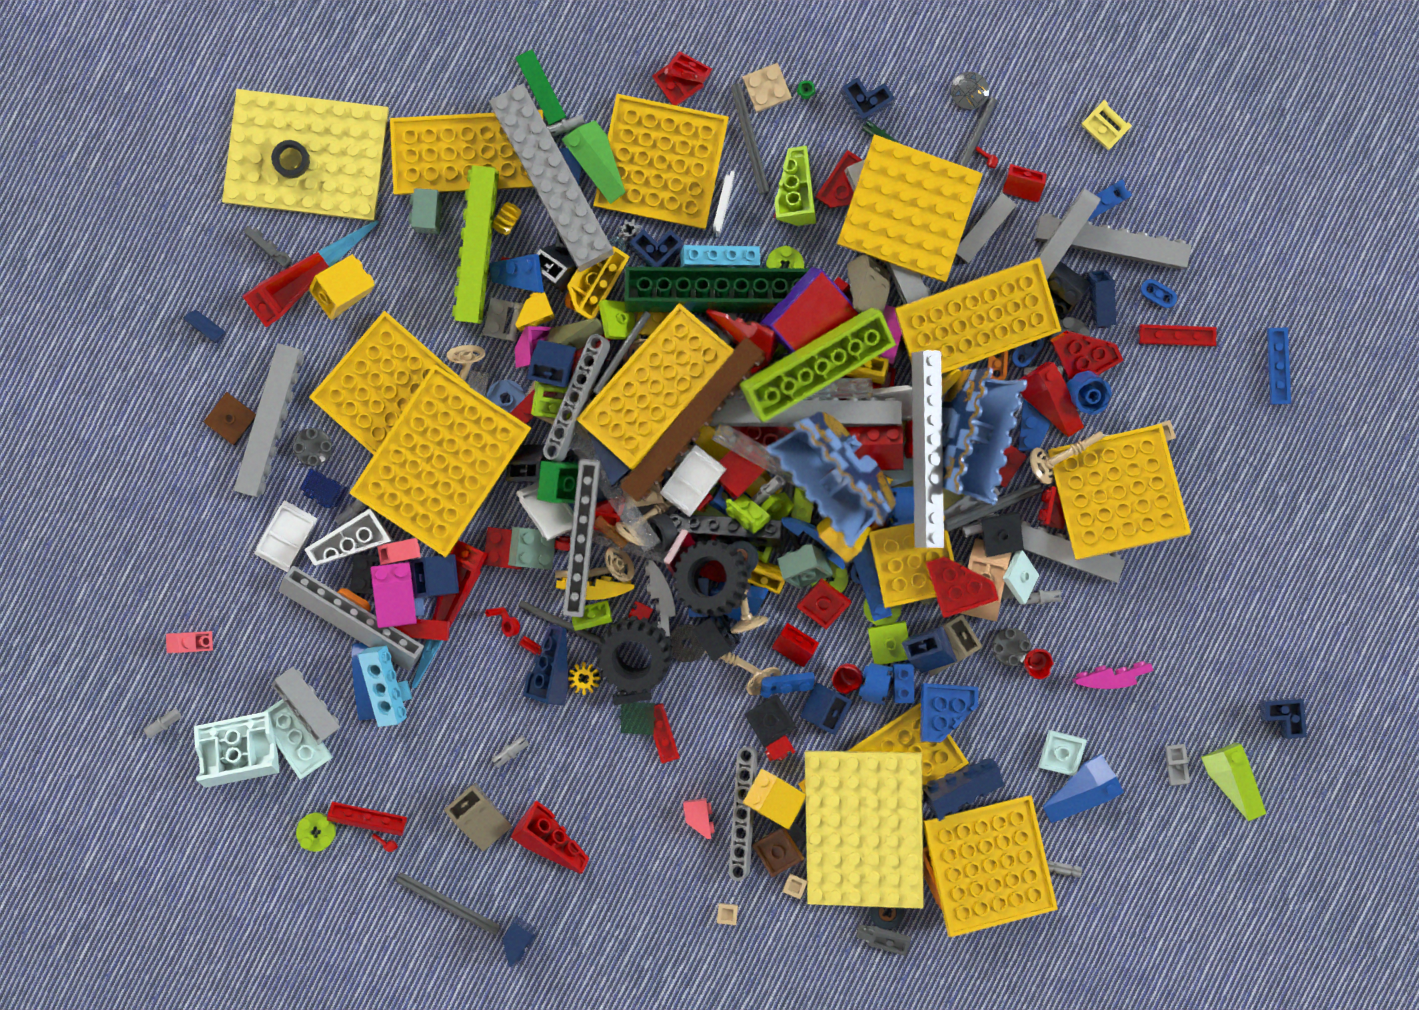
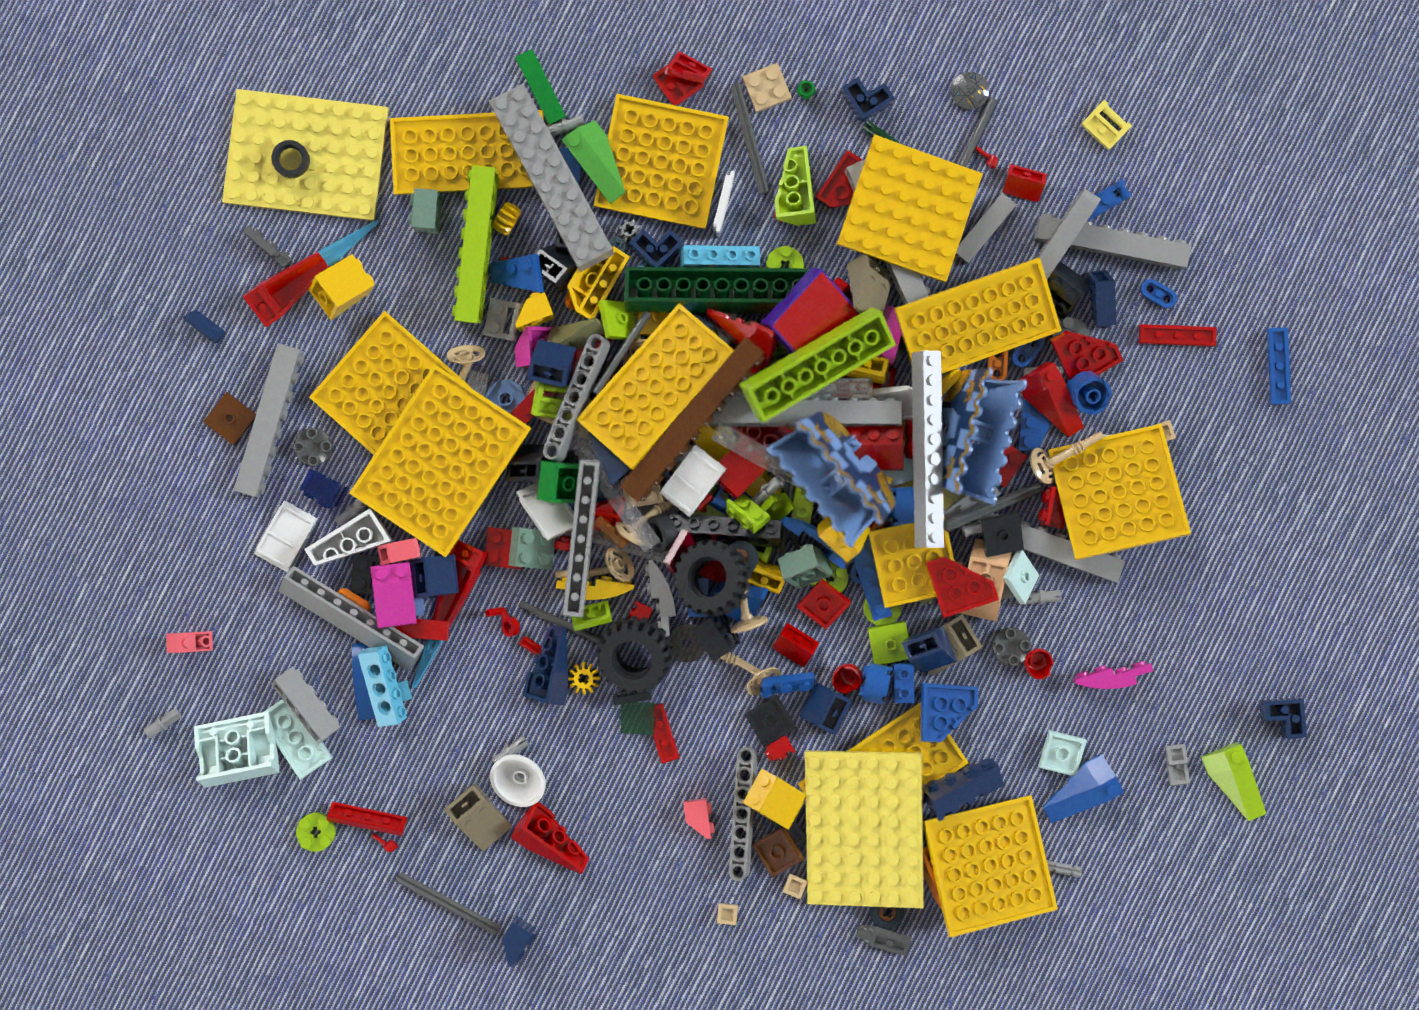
(512, 785): none -> white dish

